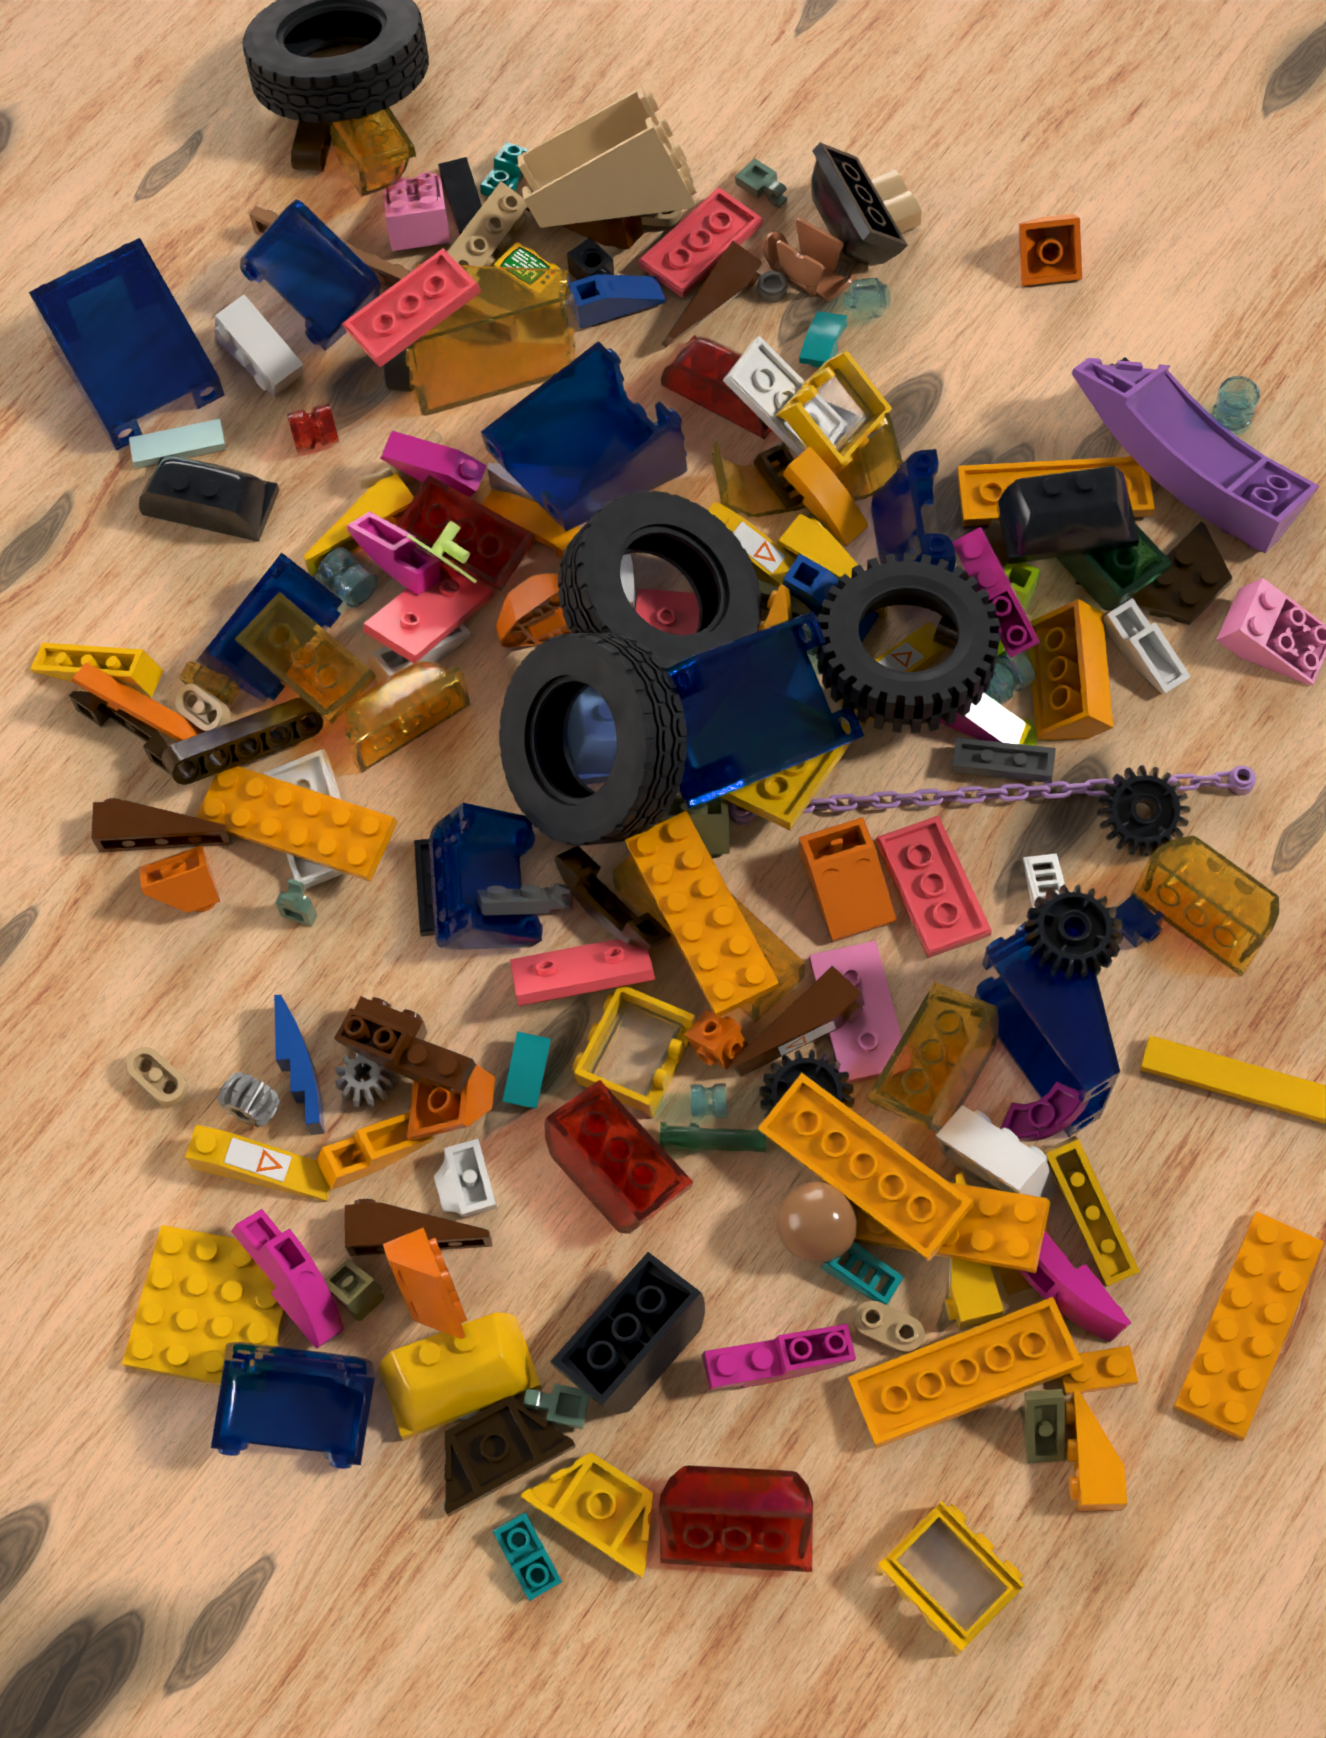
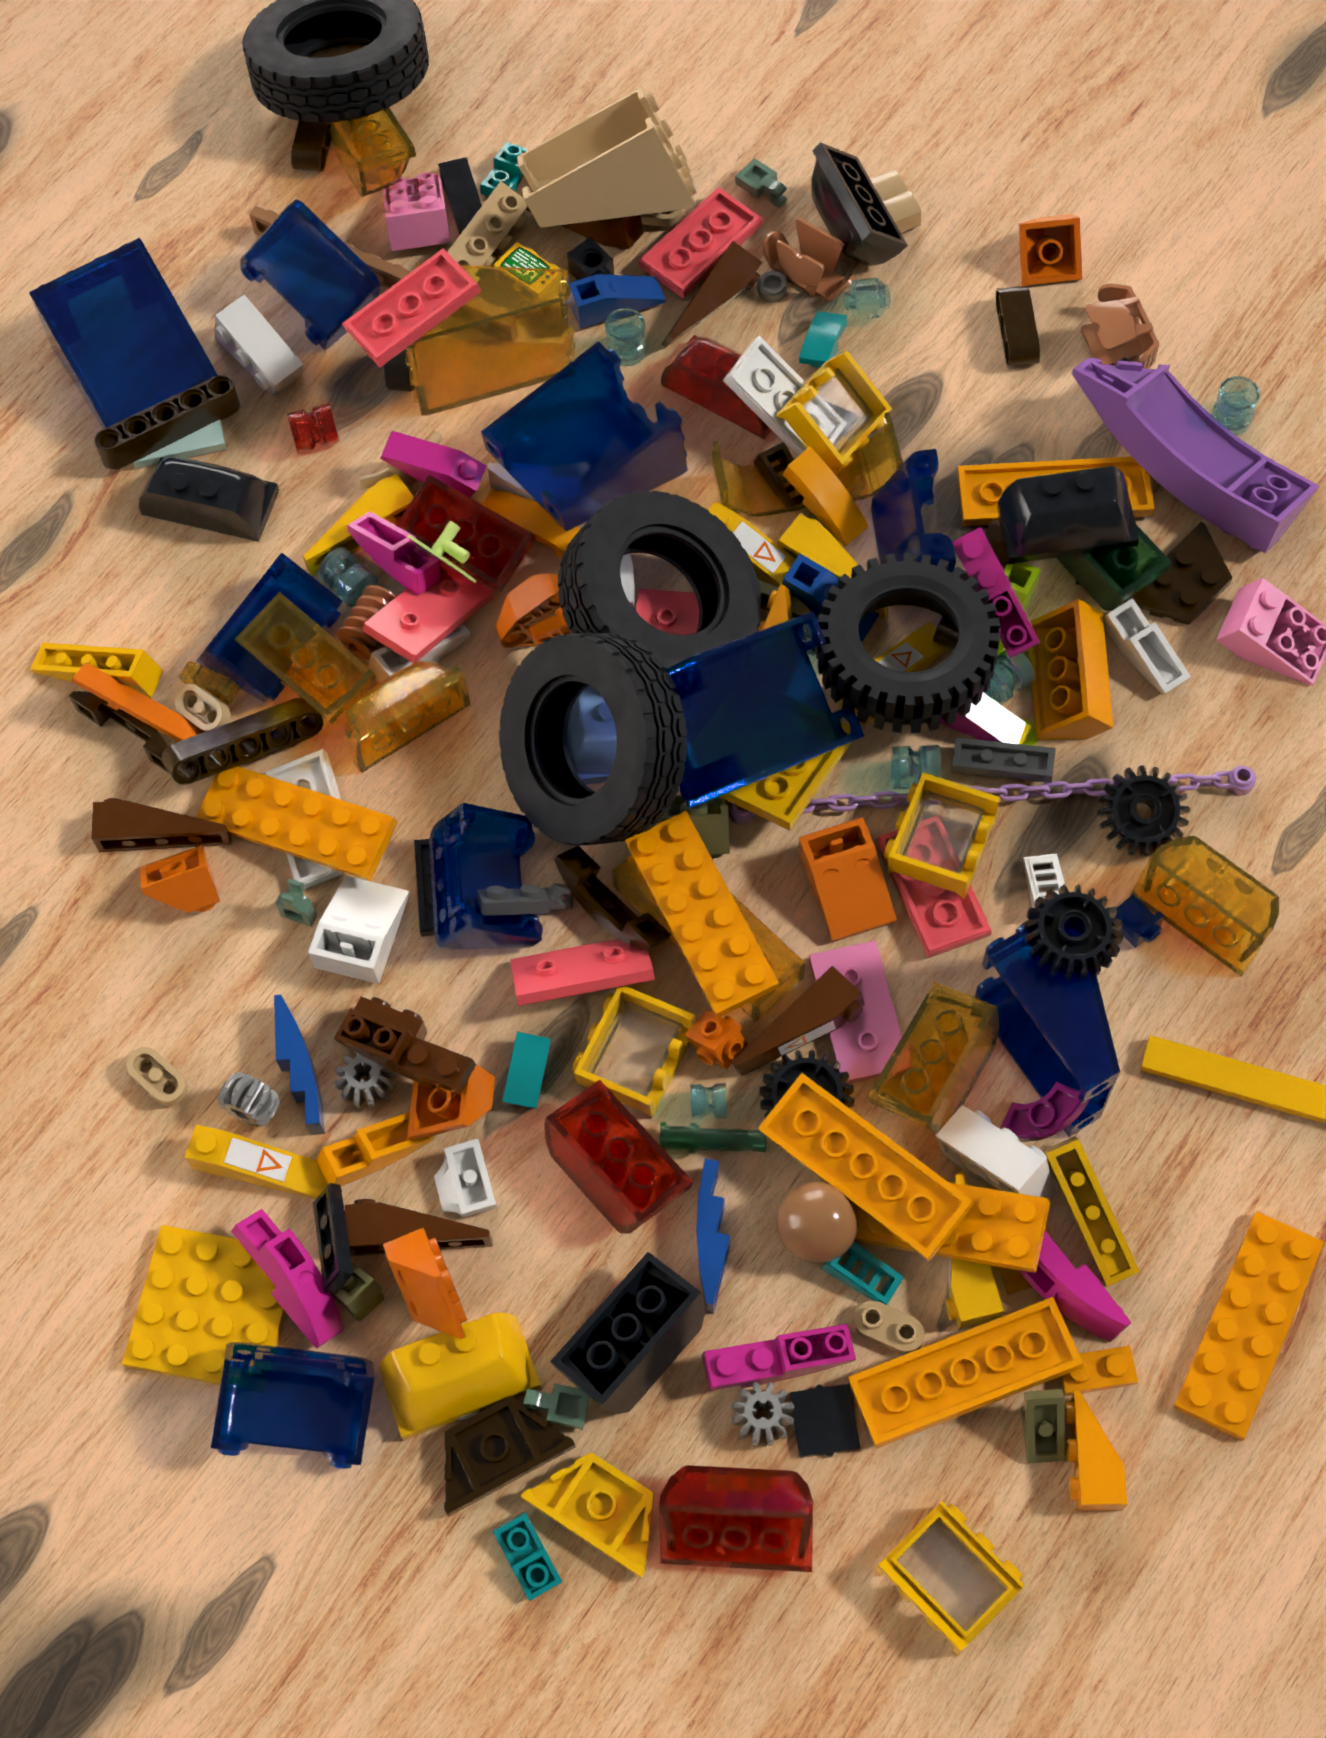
(167, 422): none -> dark brown beam
(332, 1238): none -> black tile
(358, 929): none -> white slope
(367, 605): none -> nougat piece
(626, 335): none -> clear light blue wheel
(711, 1244): none -> blue slope
(763, 1401): none -> light grey gear
(824, 1421): none -> black piece
(909, 764): none -> clear light blue wheel
(942, 833): none -> window
(1017, 326): none -> dark brown beam
(1116, 327): none -> nougat piece

